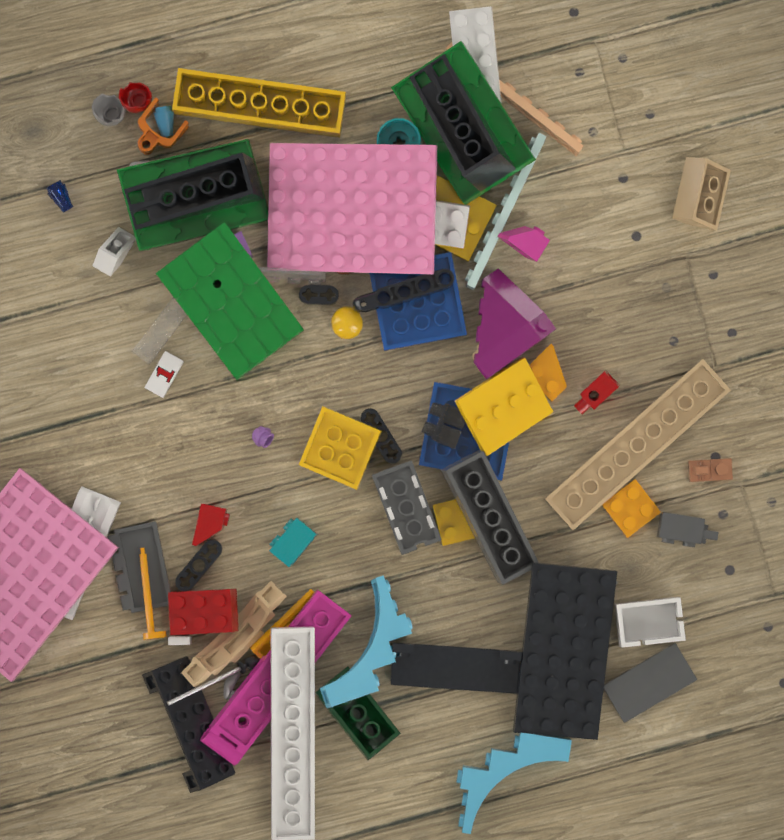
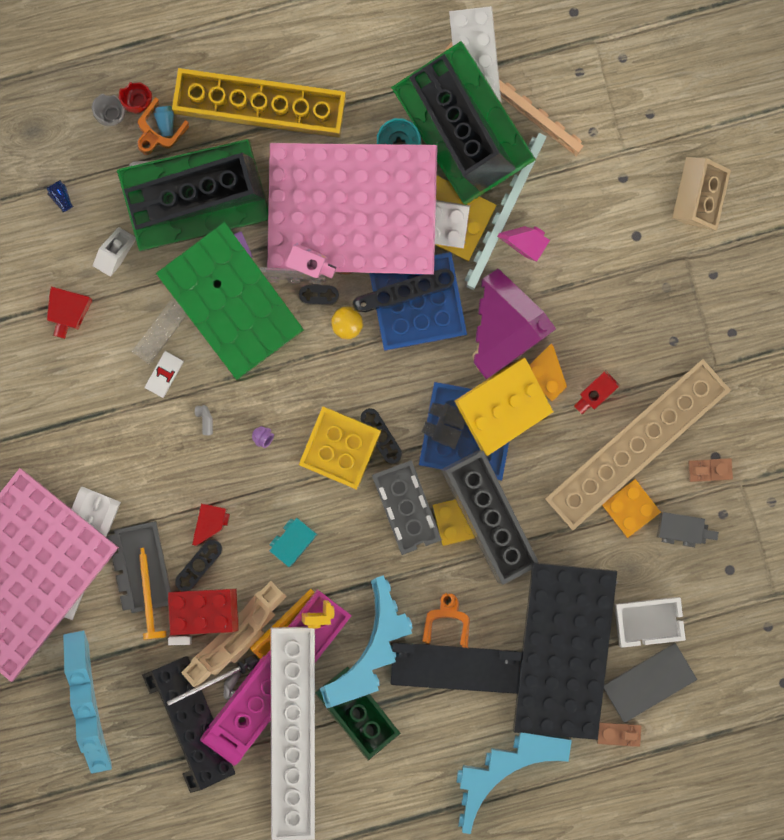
(66, 310): none -> red torso
(83, 702): none -> medium azure arch
(207, 420): none -> light grey arm
(300, 260): none -> bright pink torso
(314, 620): none -> yellow bracket
(447, 611): none -> orange piece
(619, 734): none -> nougat hinge

